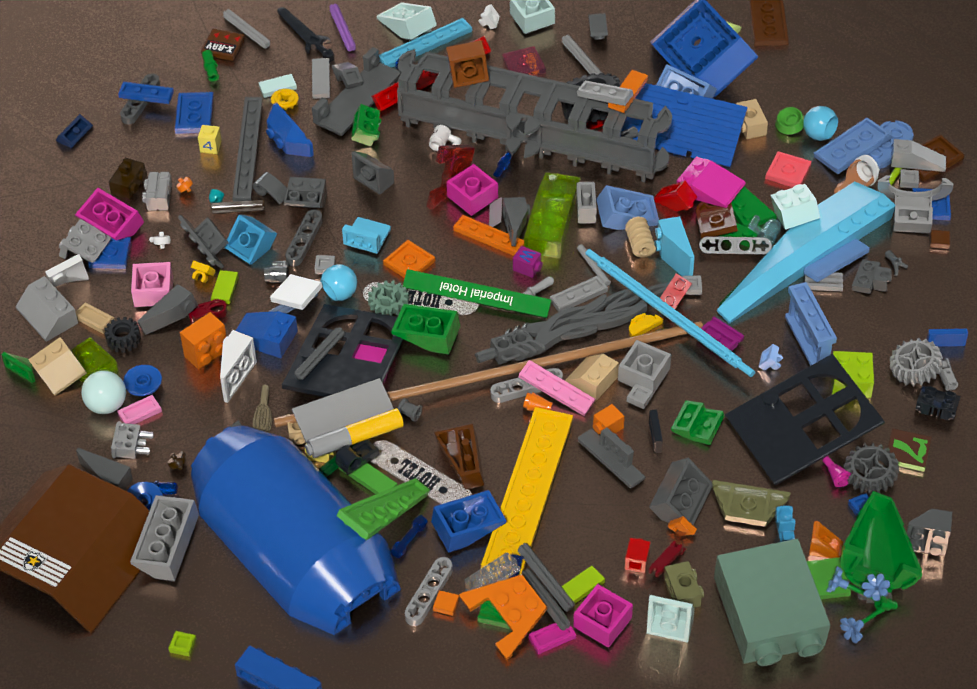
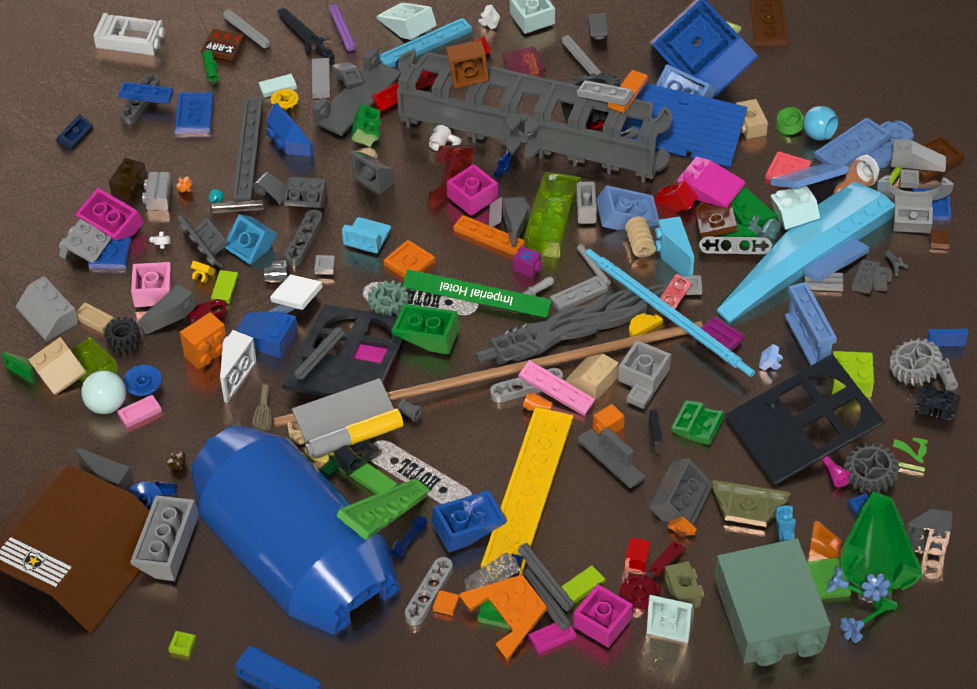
(67, 271): white plate -> none
(127, 439): light grey piece -> none
(129, 34): none -> white door
(209, 139): light yellow brick -> none
(339, 282): medium azure helmet -> none
(462, 453): reddish brown wedge -> none
(637, 591): none -> dark red tile
(809, 175): none -> medium blue tile

